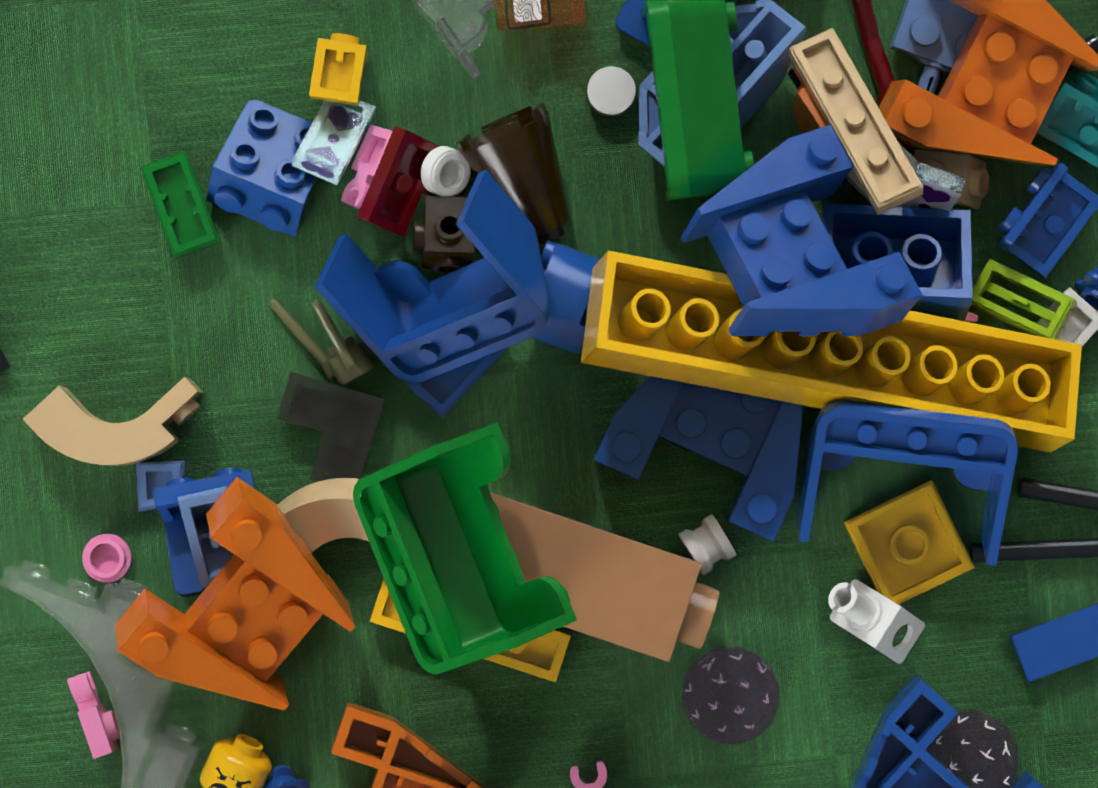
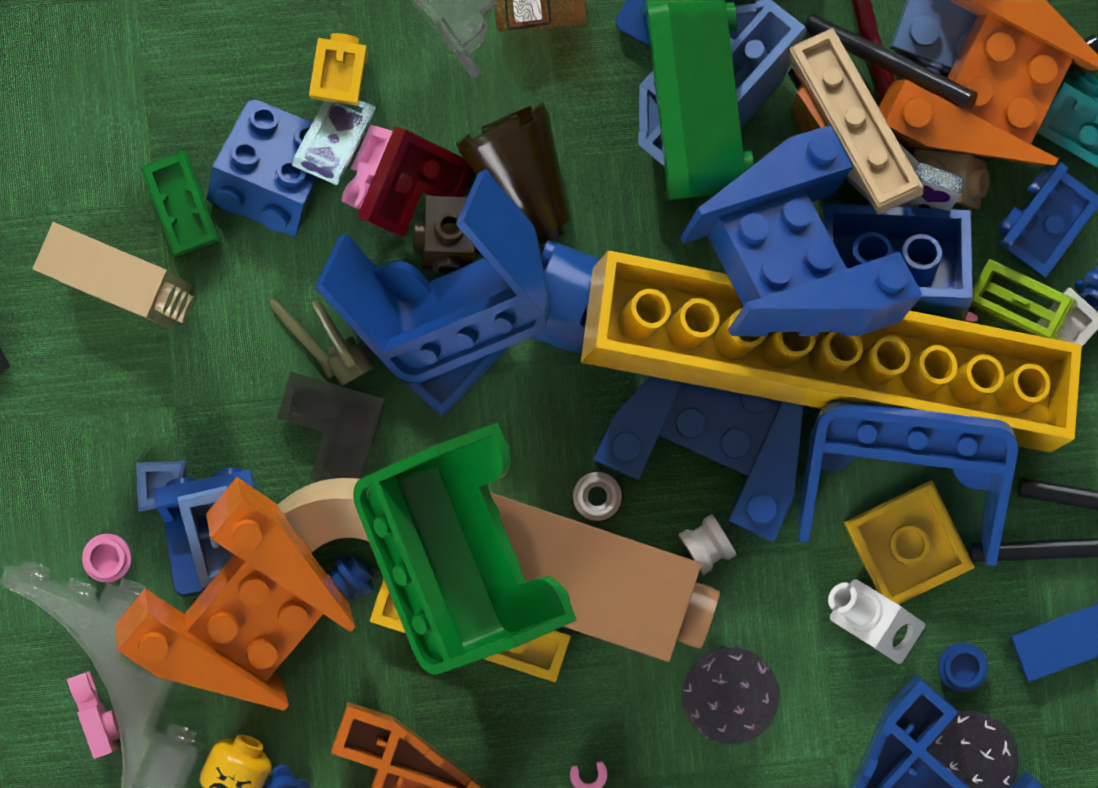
(82, 436): tan arch -> none
(114, 276): none -> tan arch
(353, 576): none -> blue plate
(445, 172): white tile -> none
(611, 91): white tile -> none
(613, 492): none -> white plate
(896, 64): none -> black bar
(962, 667): none -> blue plate

